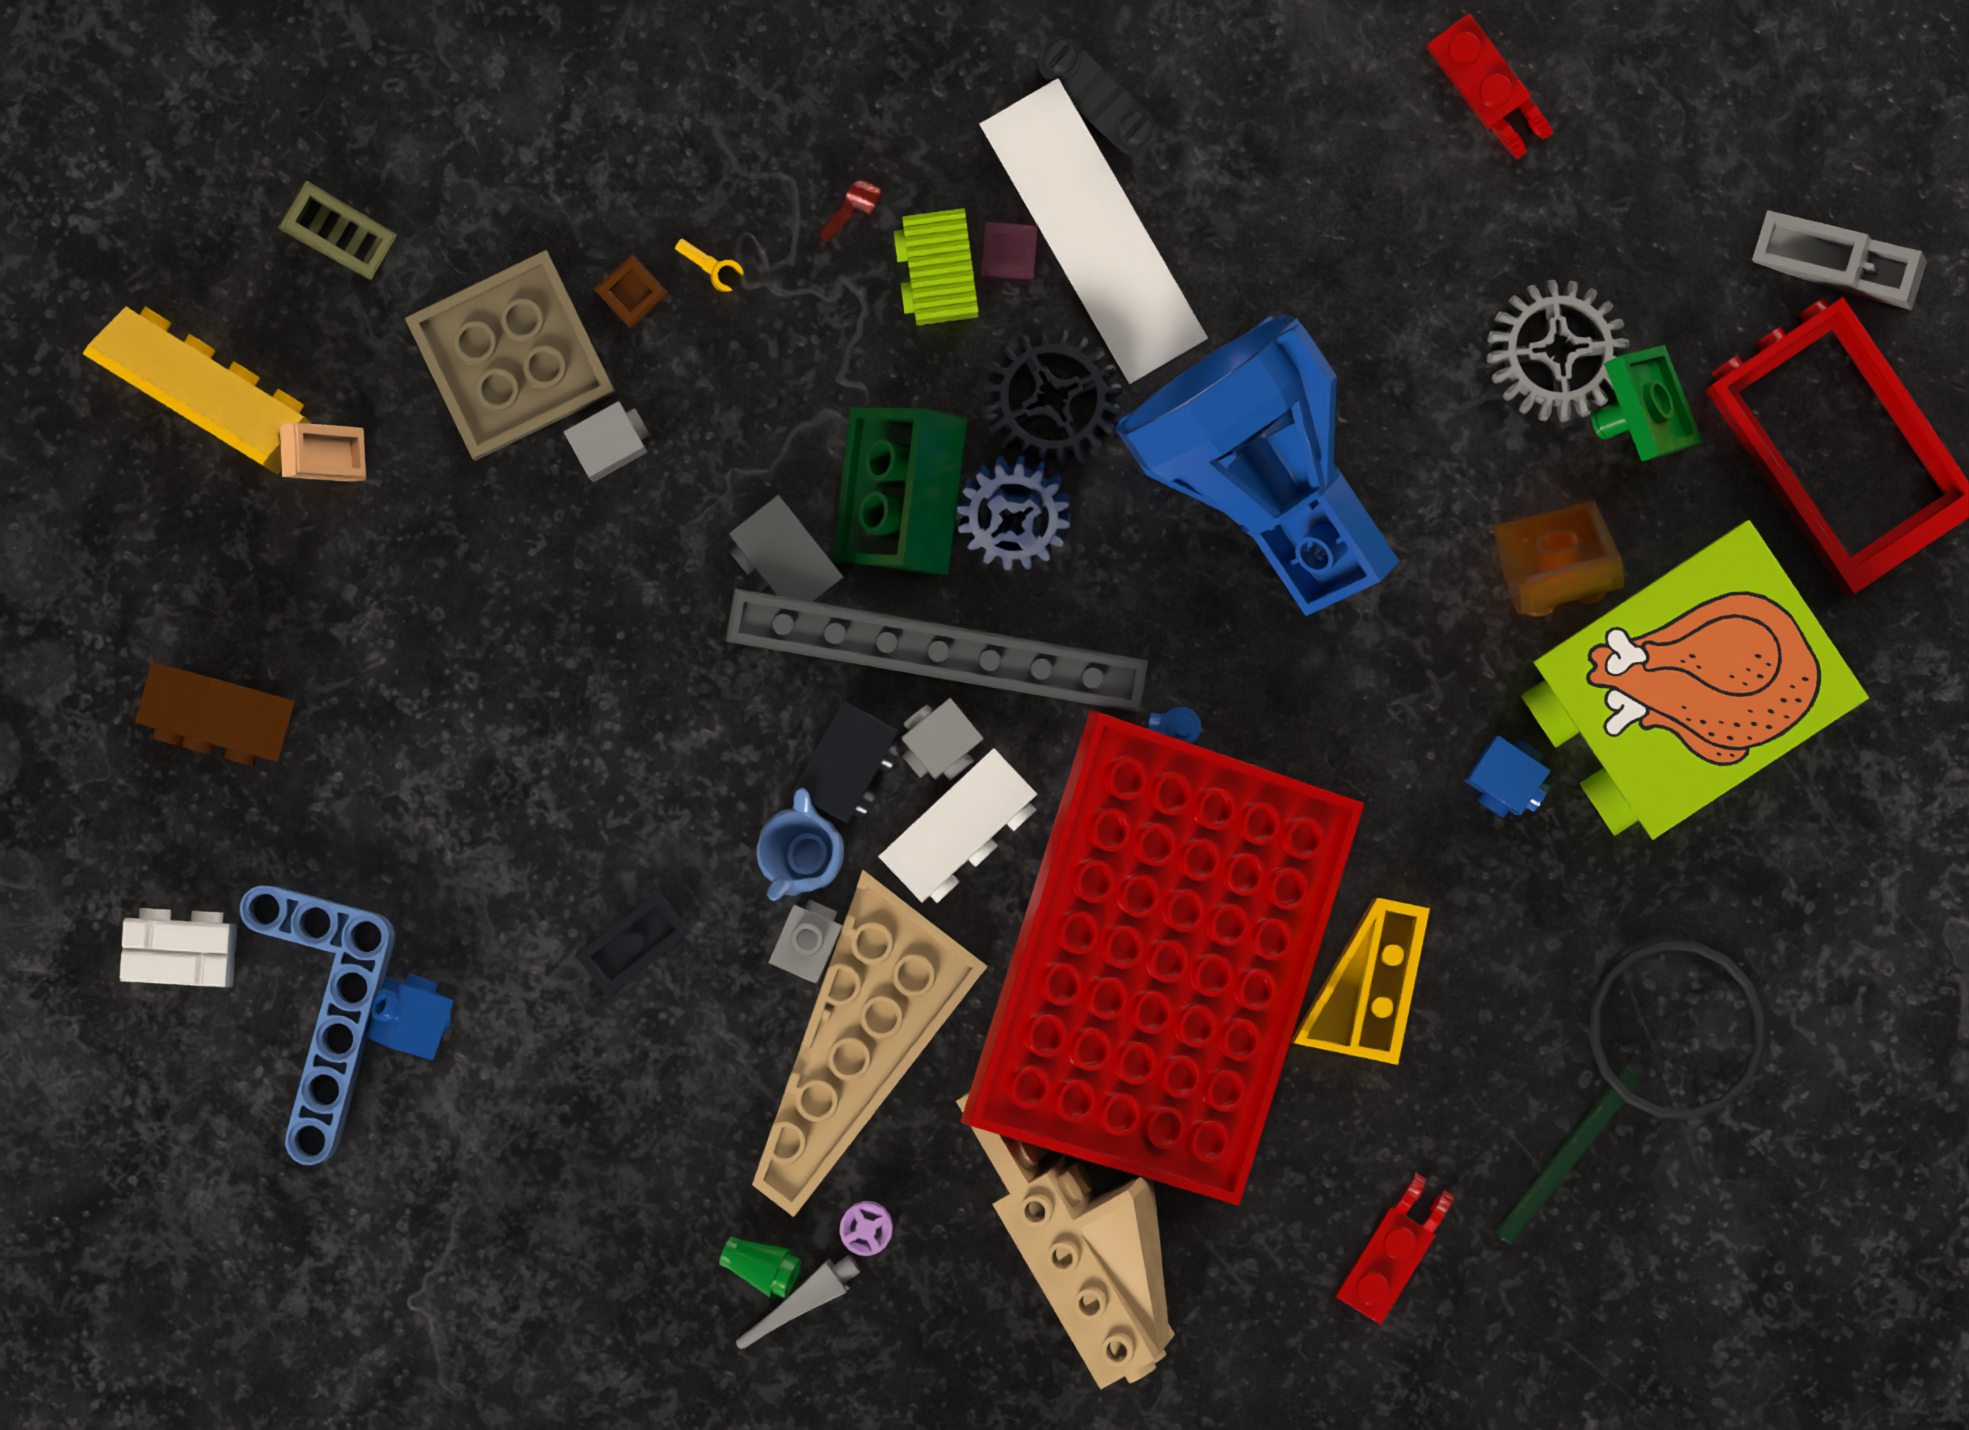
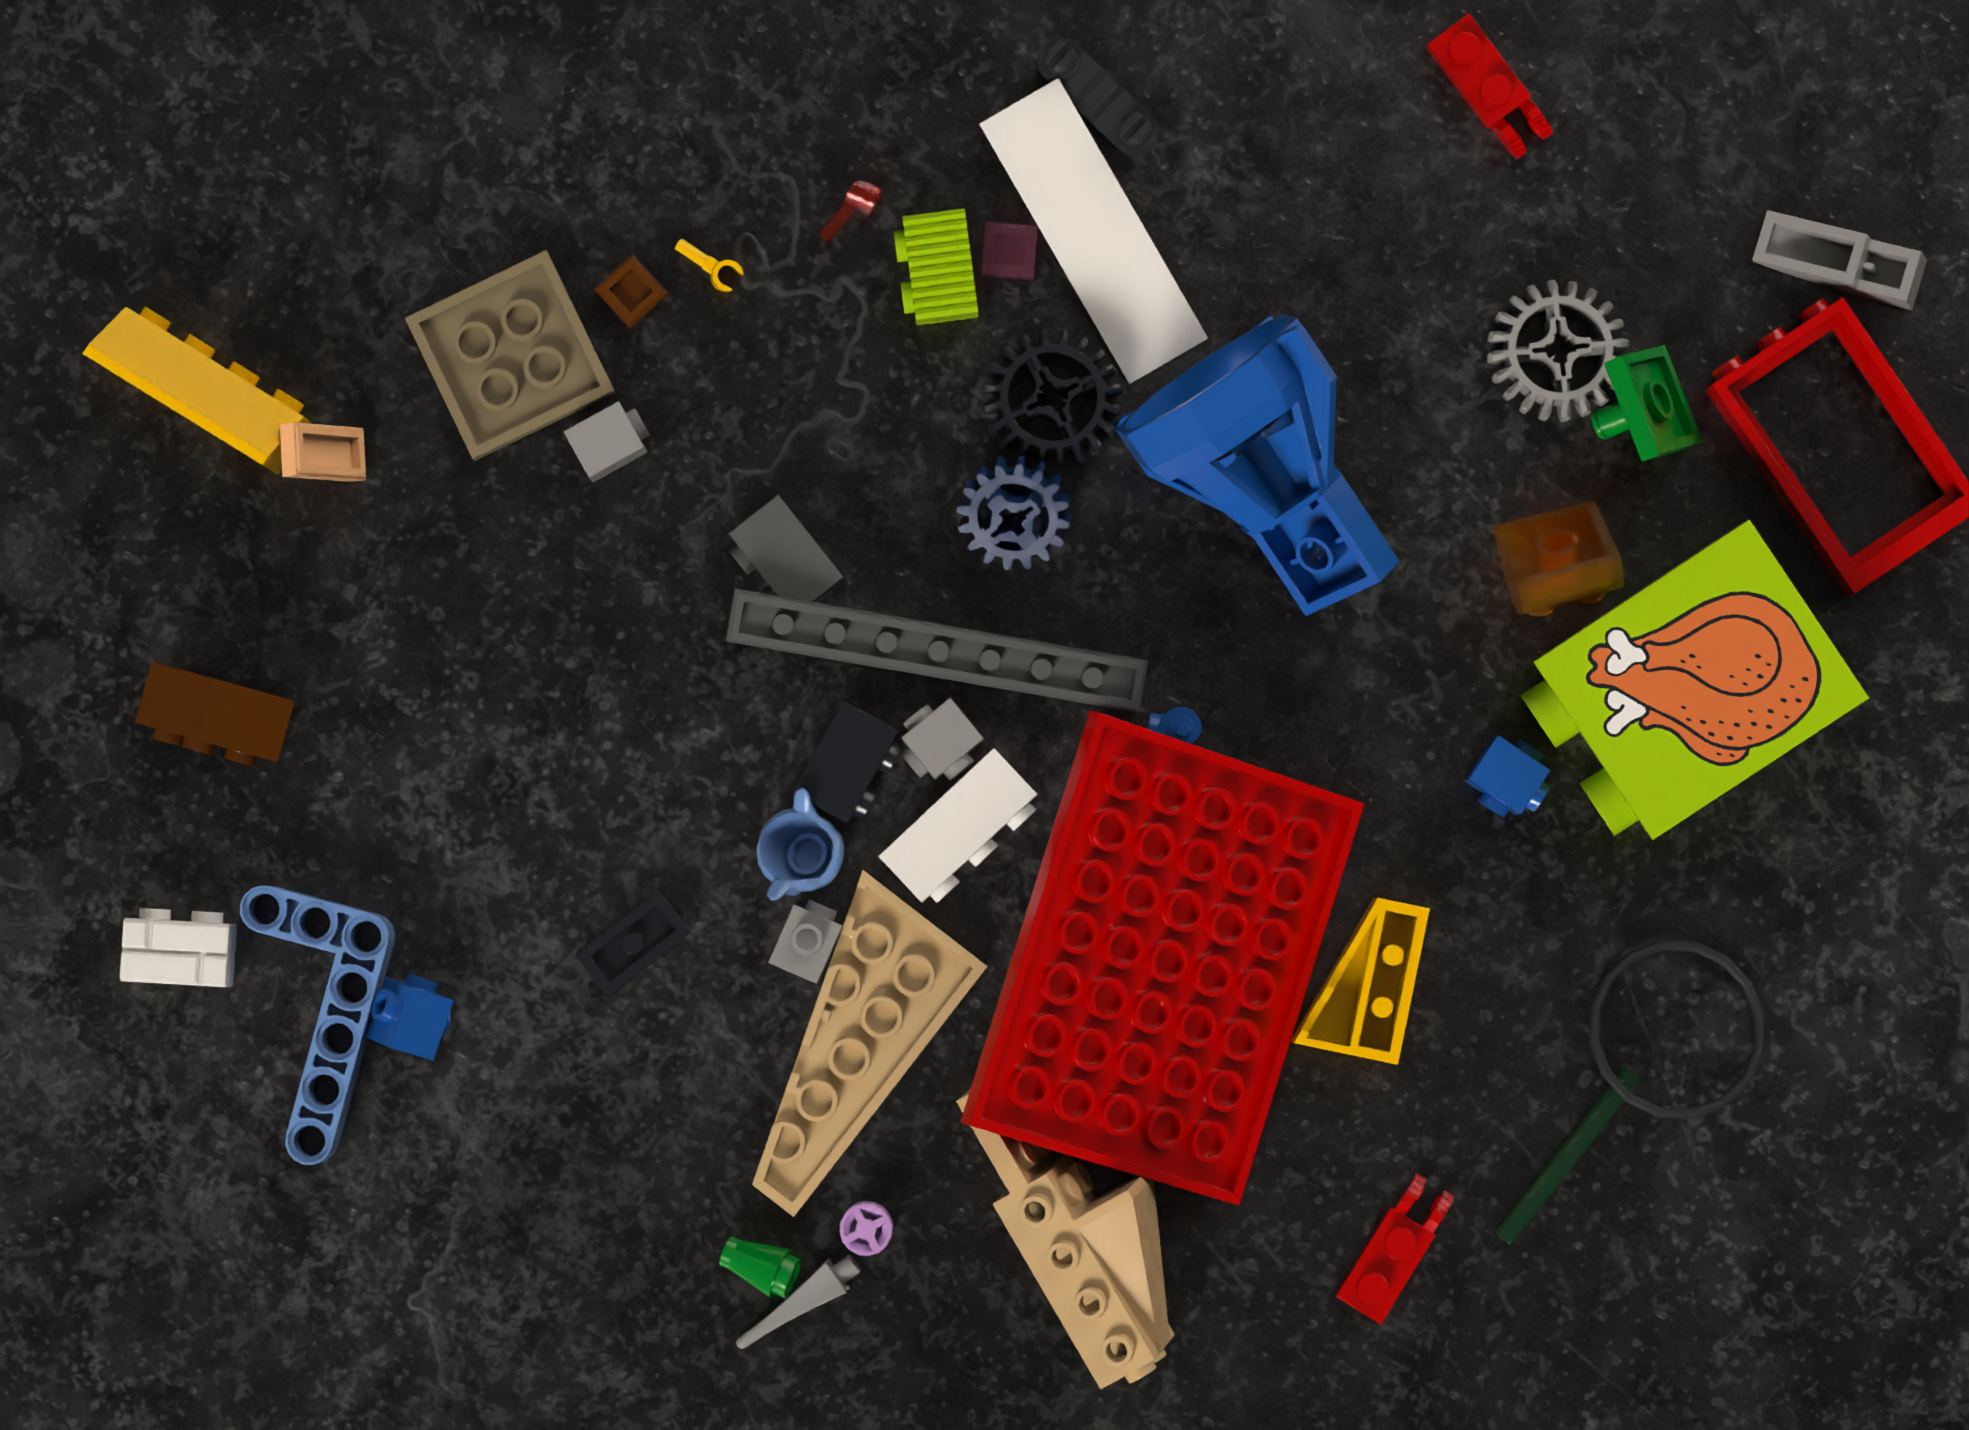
(298, 207): olive slope -> none
(899, 489): dark green slope -> none

